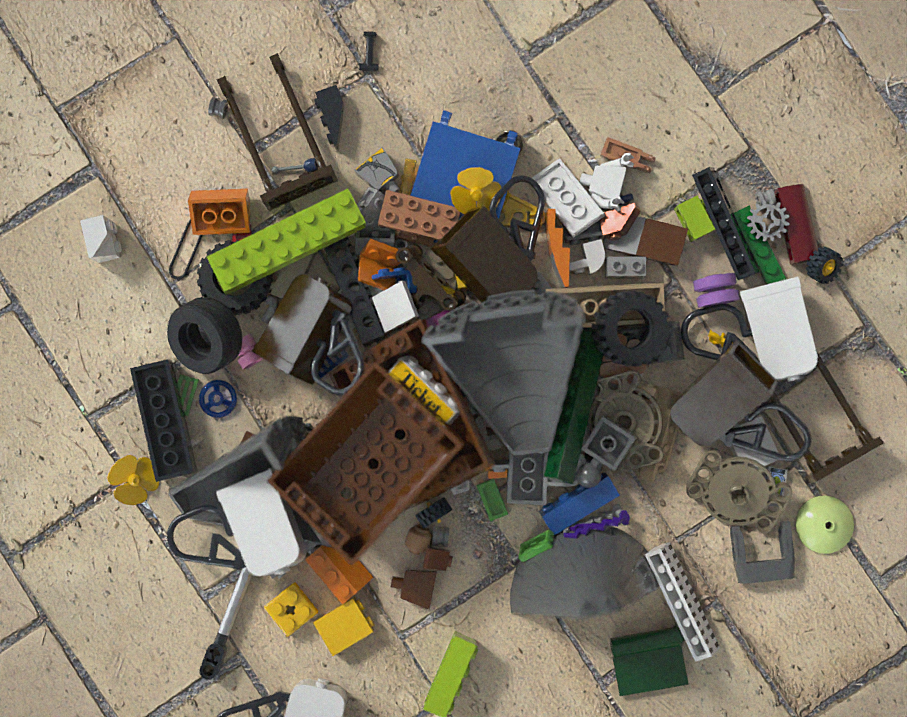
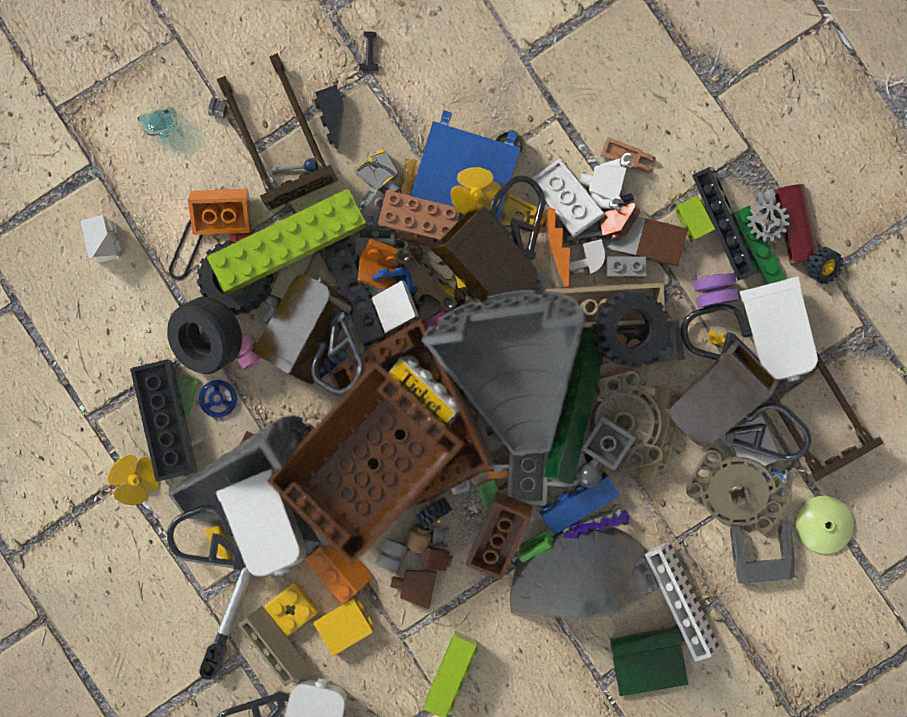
(158, 122): none -> clear light blue cylinder
(225, 554): none -> yellow slope
(273, 646): none -> dark tan brick
(391, 555): none -> light grey wheel
(499, 535): none -> reddish brown brick

